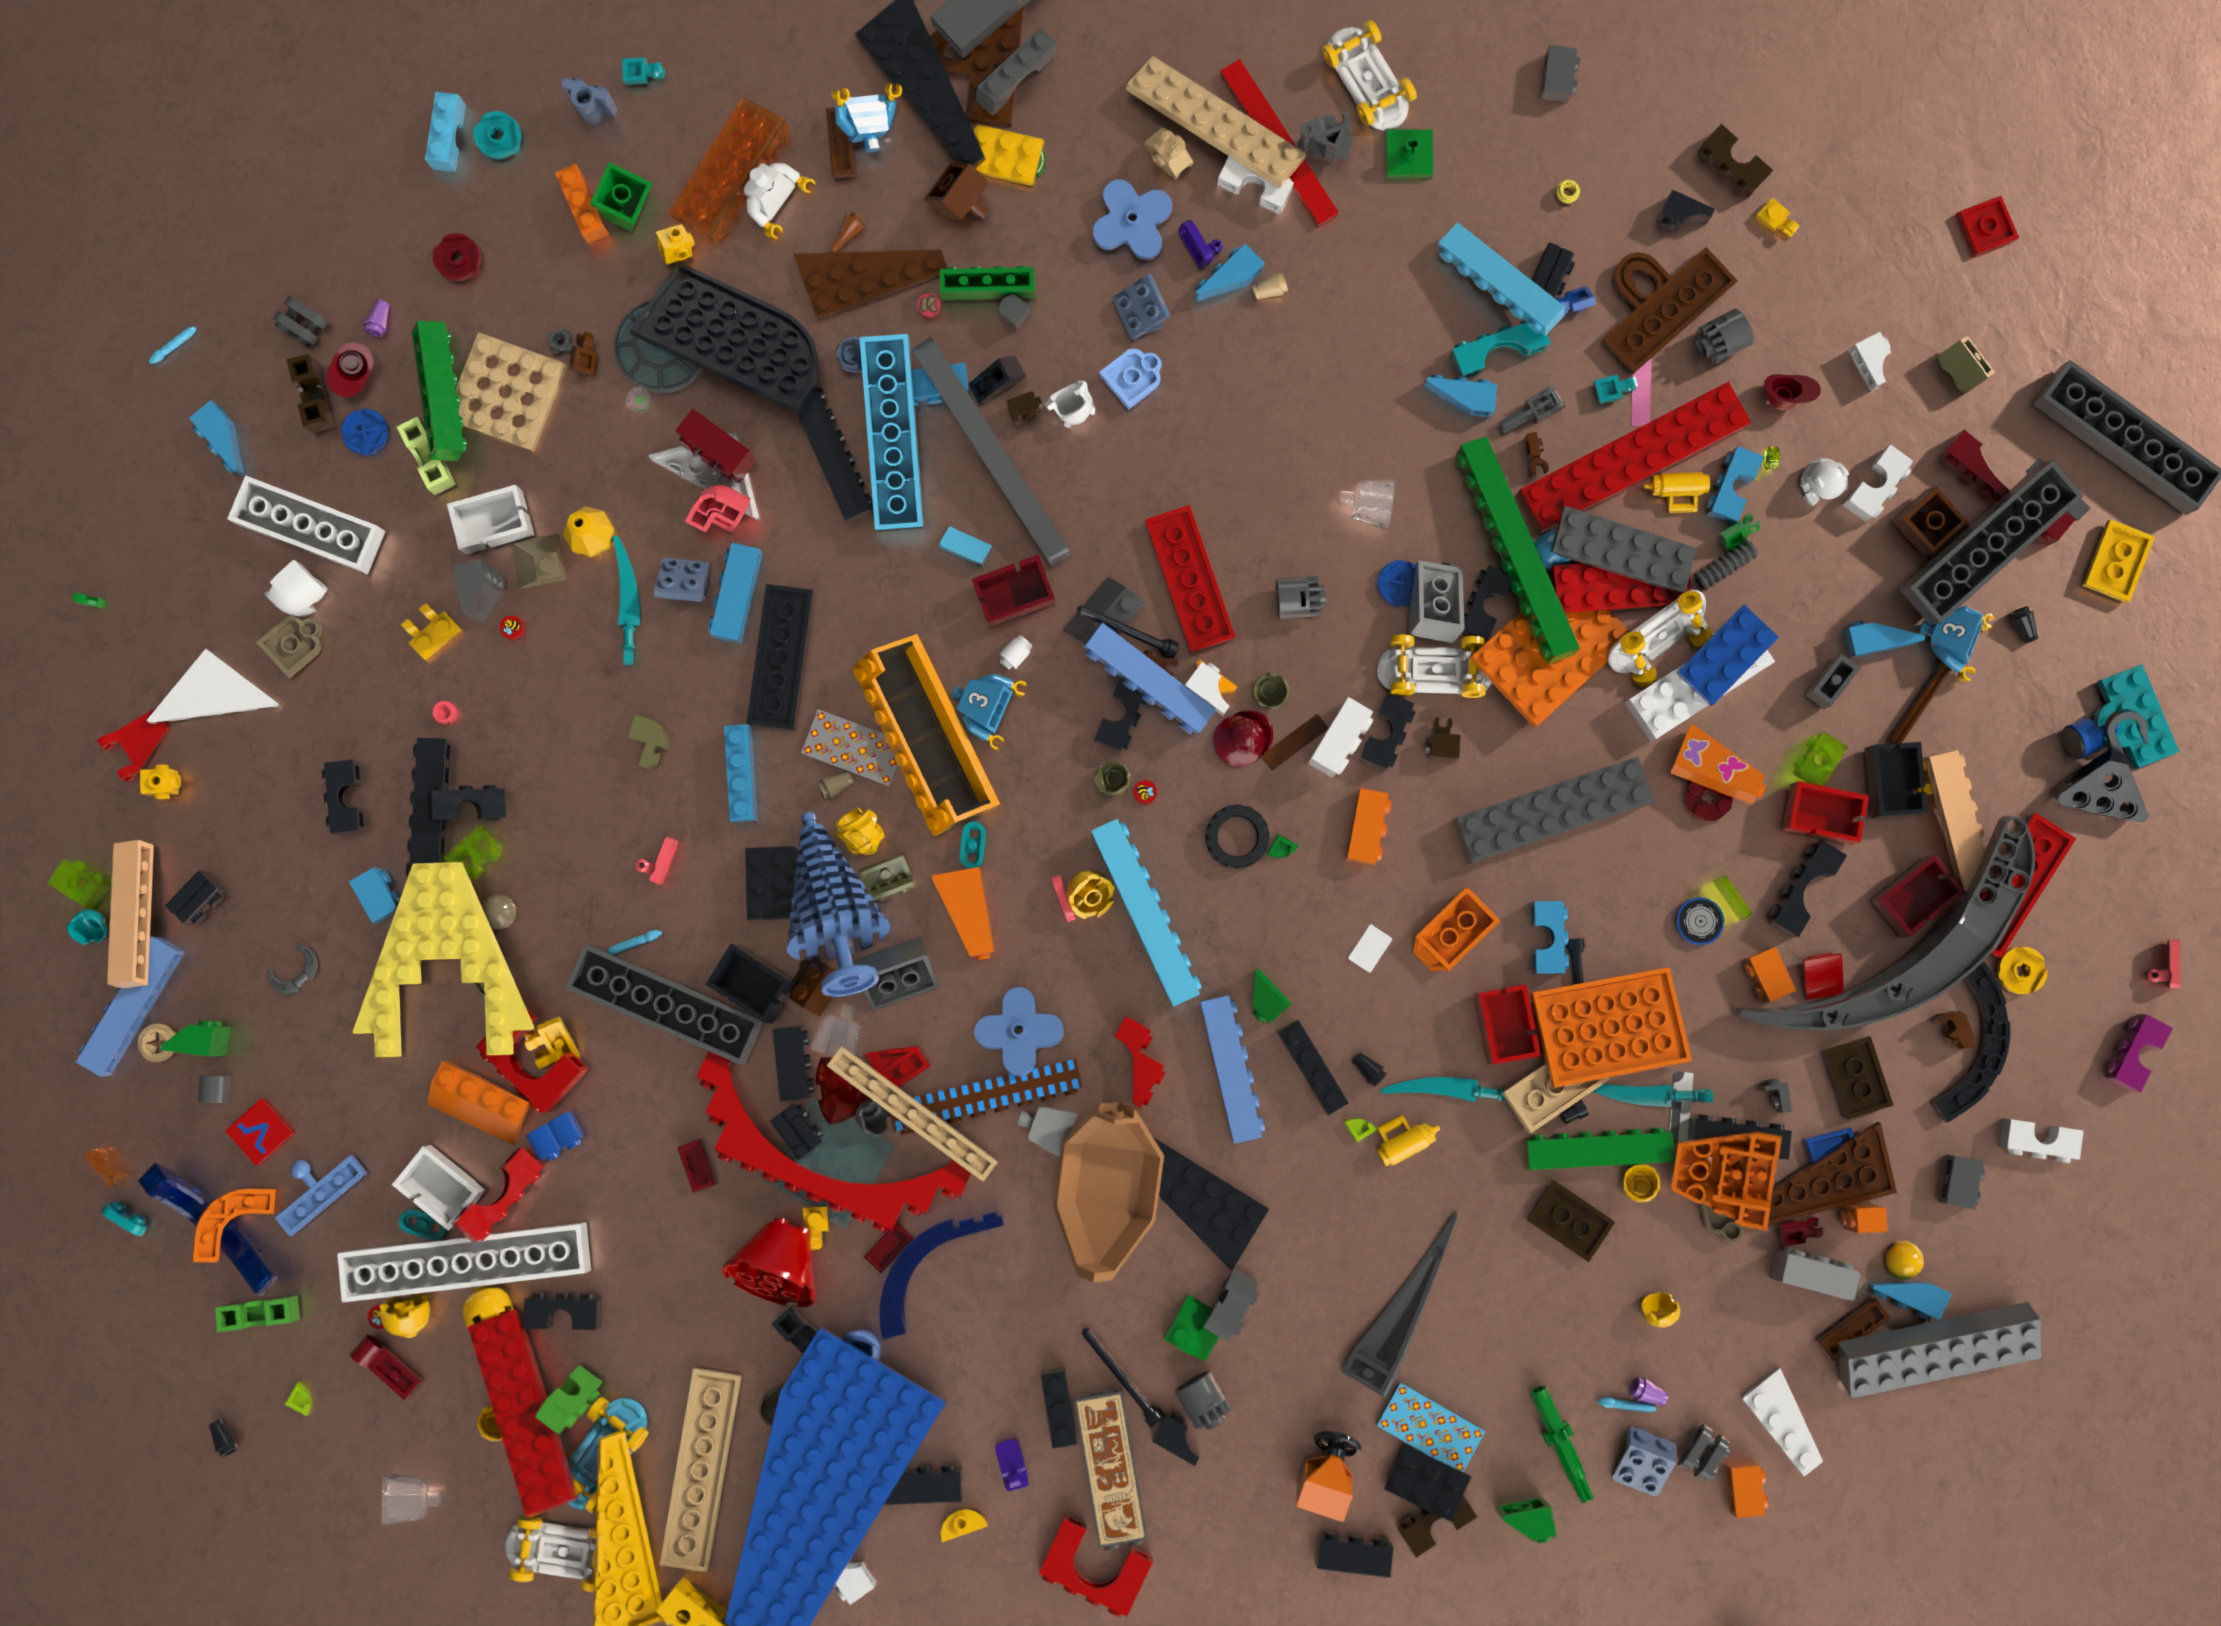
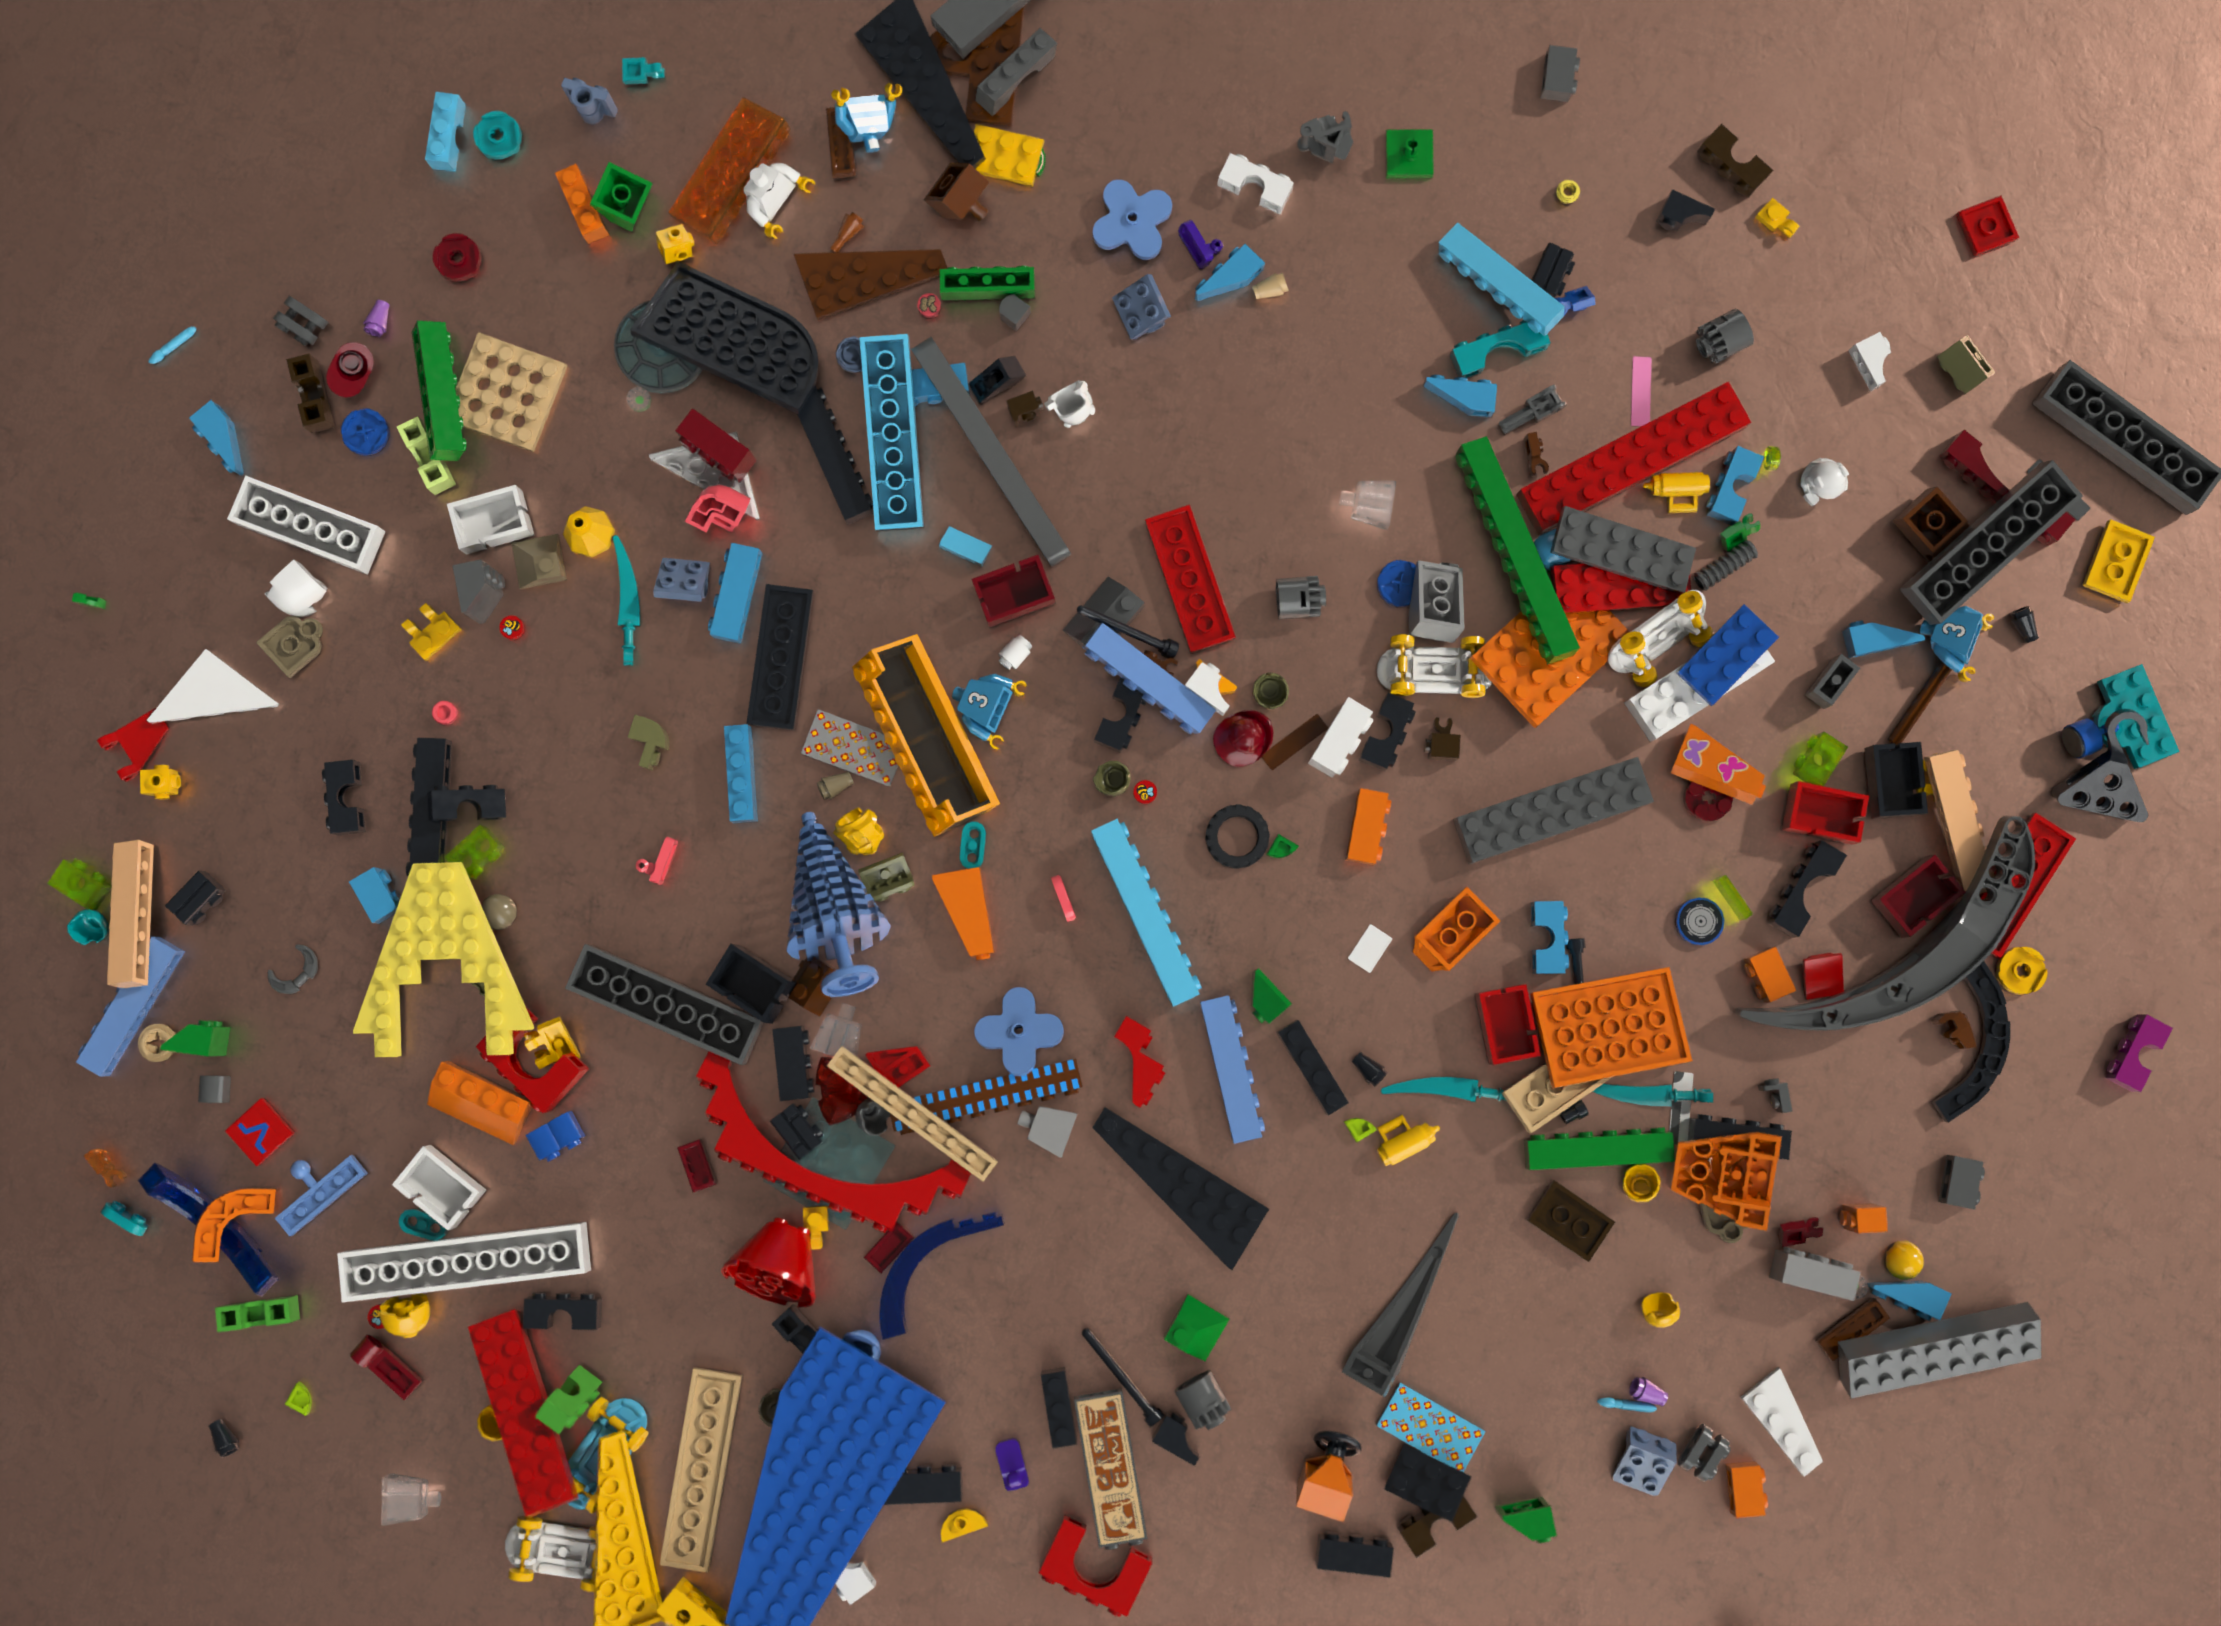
(485, 1304): yellow cylinder -> none
(518, 1172): red arch -> none
(557, 335): dark grey plate -> none
(582, 358): reddish brown plate -> none
(634, 942): medium azure piece -> none
(770, 882): black brick -> none
(902, 971): dark grey slope -> none
(1090, 893): yellow cylinder -> none
(1107, 1189): medium nougat panel -> none
(1132, 376): light blue plate -> none
(1169, 152): tan hinge -> none
(1216, 121): tan plate -> none
(1231, 1305): dark grey brick -> none
(1258, 109): red tile -> none
(1368, 78): white piece -> none
(1492, 584): black arch -> none
(1558, 1435): green piece -> none
(1611, 389): teal plate -> none
(1666, 311): reddish brown plate -> none
(1788, 390): dark red piece -> none
(1822, 1144): blue tile -> none
(1842, 1177): reddish brown wing -> none
(1858, 1077): dark brown plate -> none
(1890, 467): white arch -> none
(2061, 1142): white arch -> none
(2172, 974): coral piece -> none

